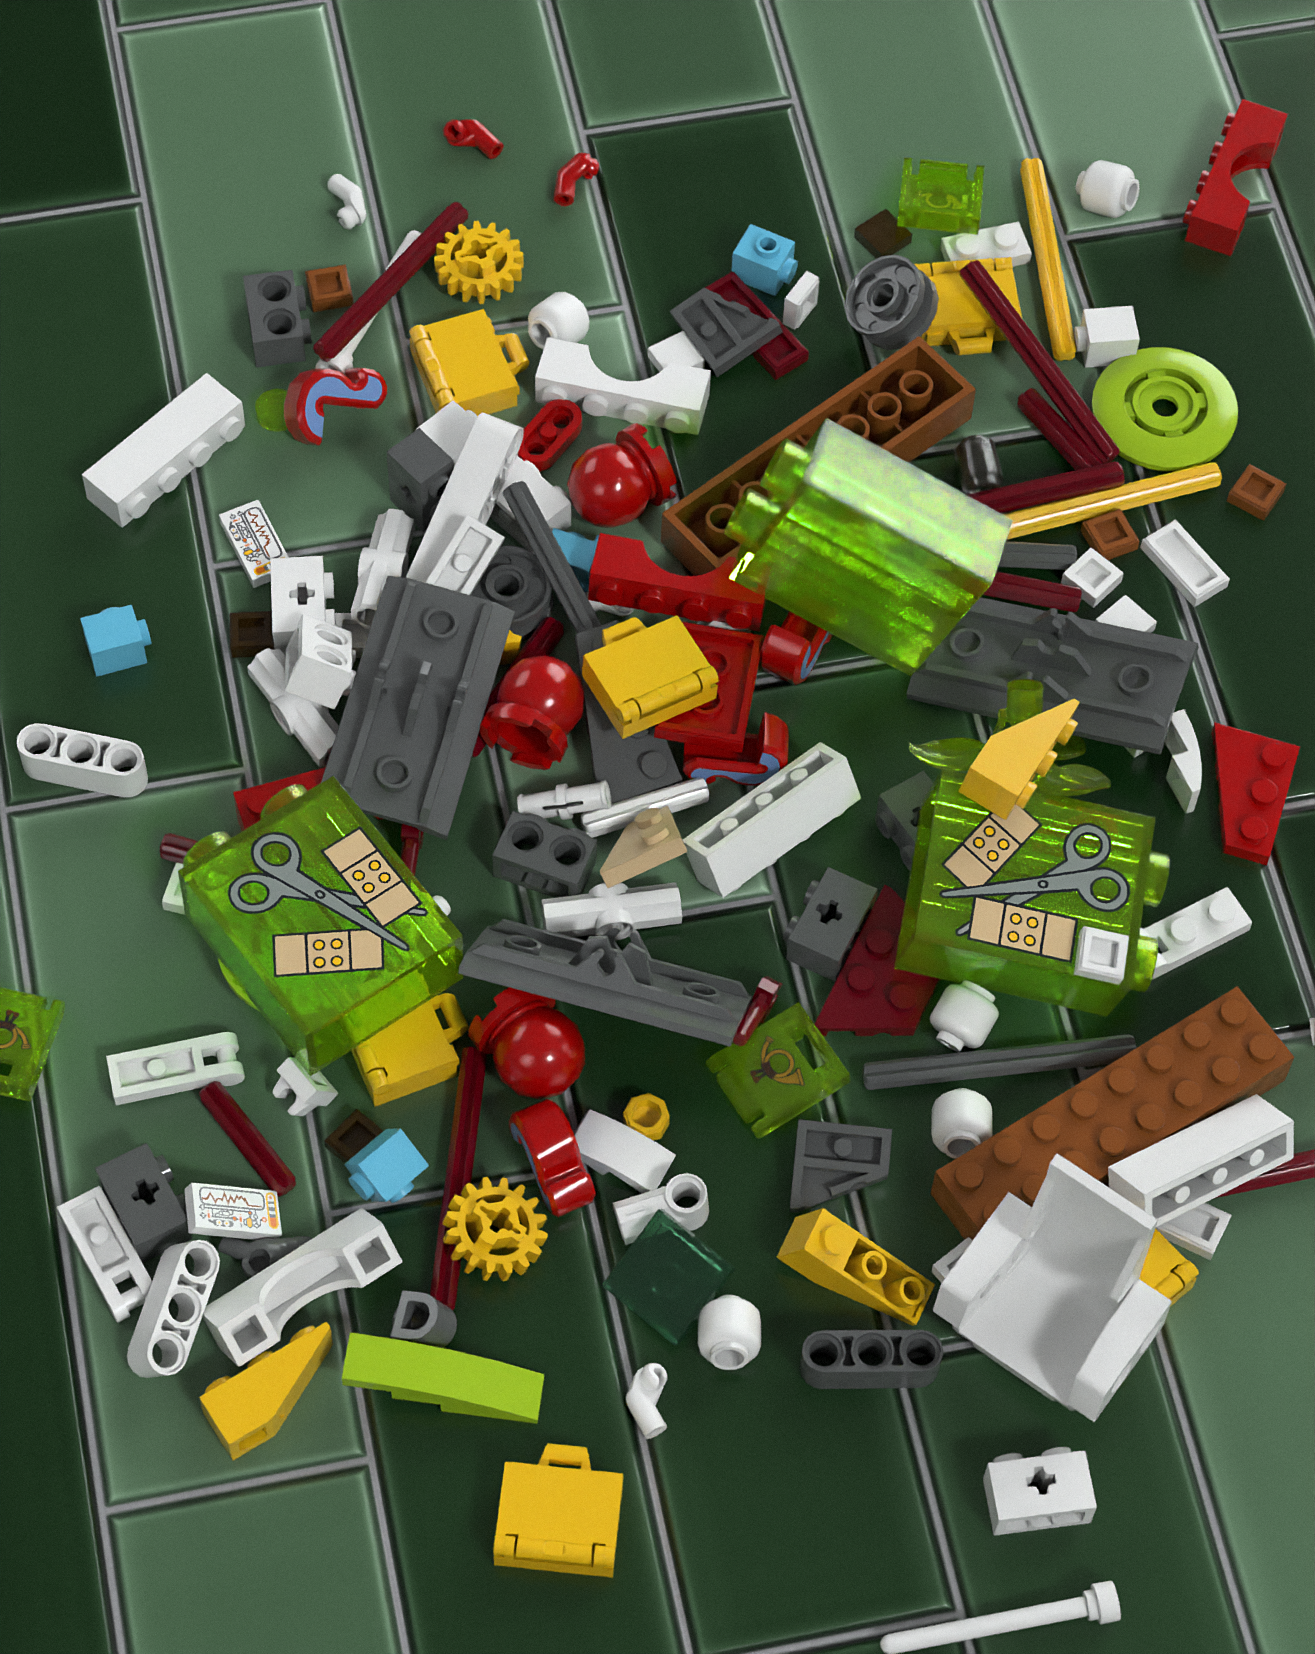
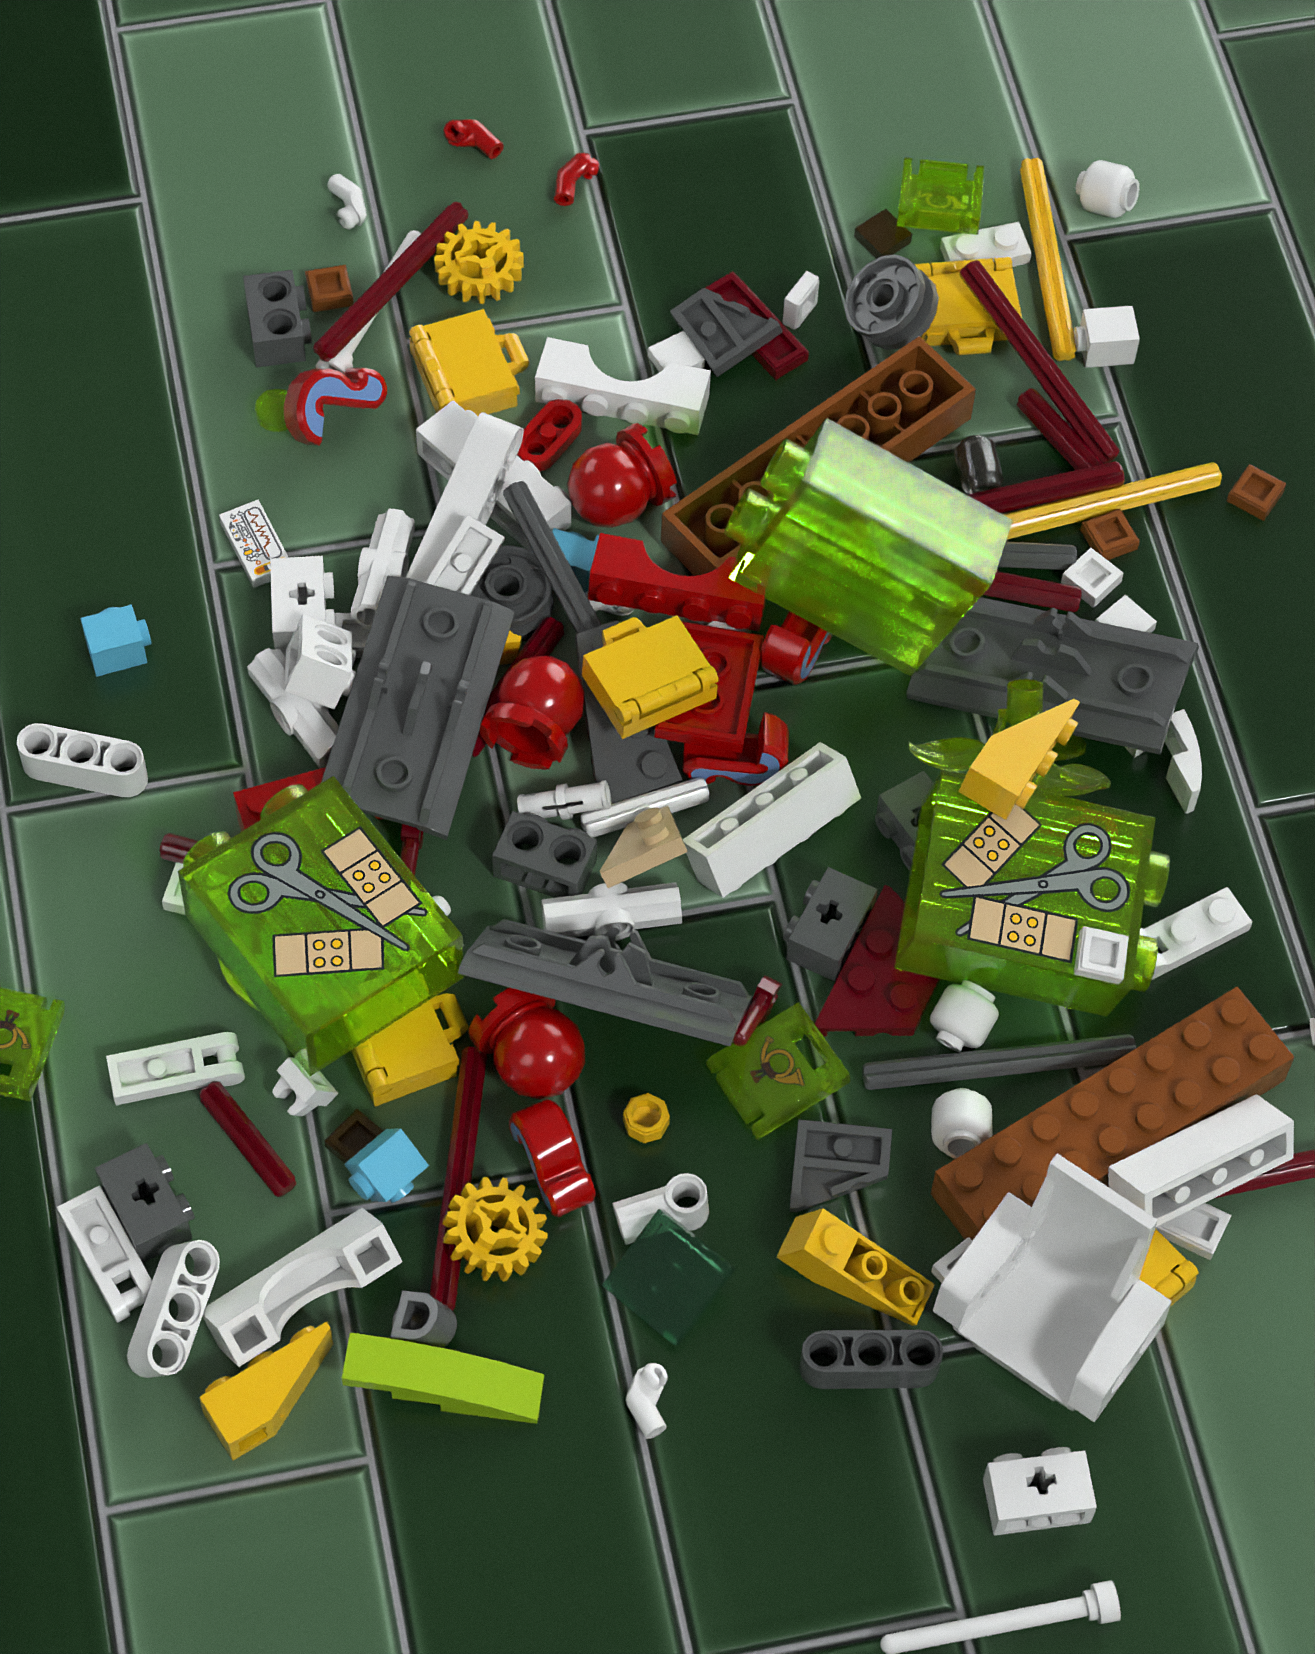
(164, 450): white brick -> none
(232, 1211): white tile -> none
(250, 633): dark brown tile -> none
(261, 1252): dark grey animal -> none
(418, 476): dark grey brick -> none
(559, 318): white head -> none
(559, 1514): yellow piece -> none
(622, 1151): white slope -> none
(729, 1332): white head -> none
(764, 260): medium azure brick -> none
(1173, 443): lime piece -> none
(1184, 563): white tile -> none
(1221, 209): red arch -> none
(1252, 789): red wing -> none

